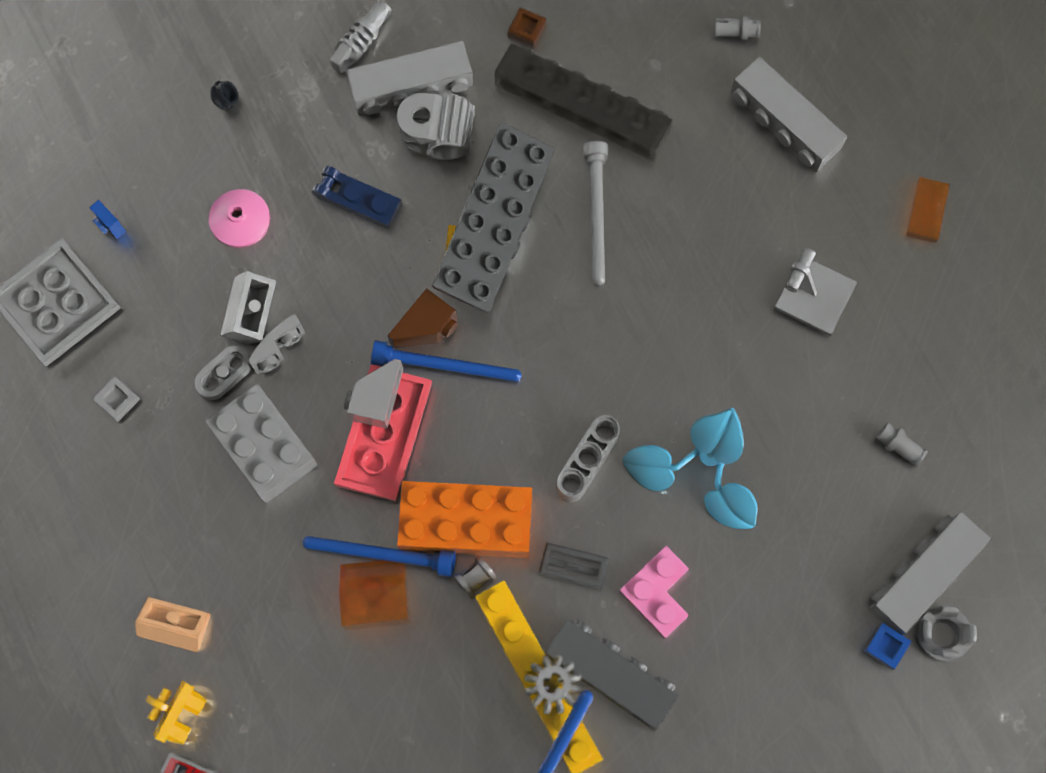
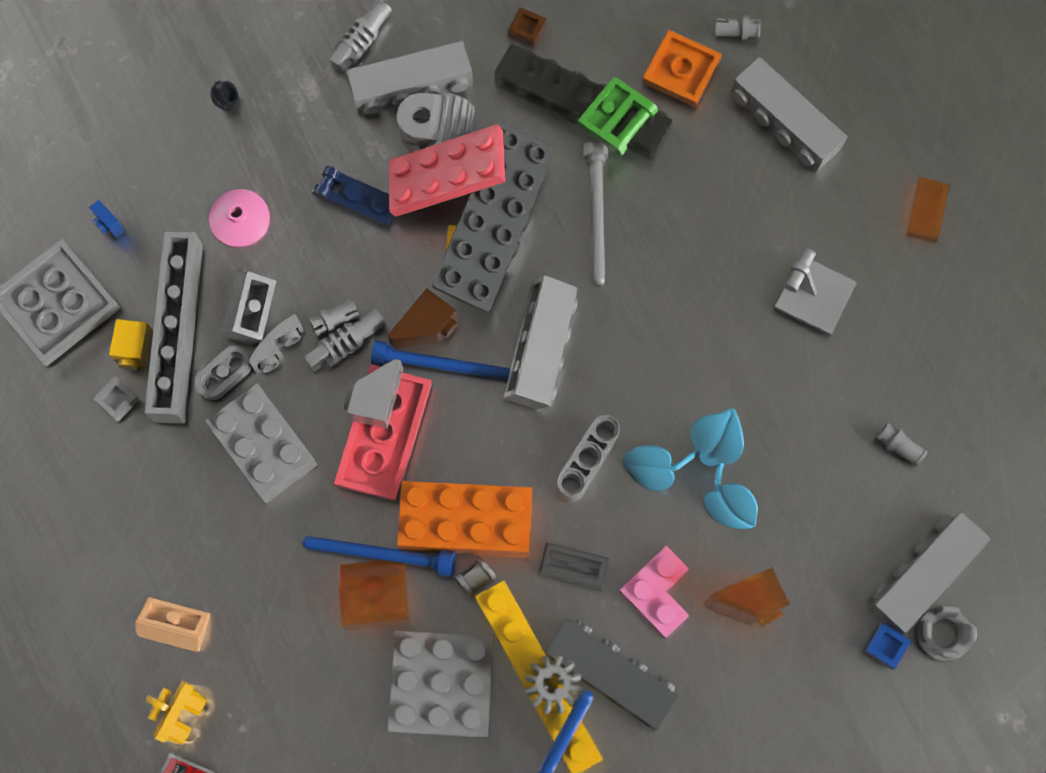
(131, 344): none -> yellow brick
(174, 328): none -> light grey brick
(330, 319): none -> light grey pin
(343, 341): none -> light grey hinge
(441, 684): none -> light grey plate
(446, 170): none -> coral plate
(541, 343): none -> light grey brick
(609, 110): none -> bright green plate
(682, 68): none -> orange plate
(751, 600): none -> clear orange slope

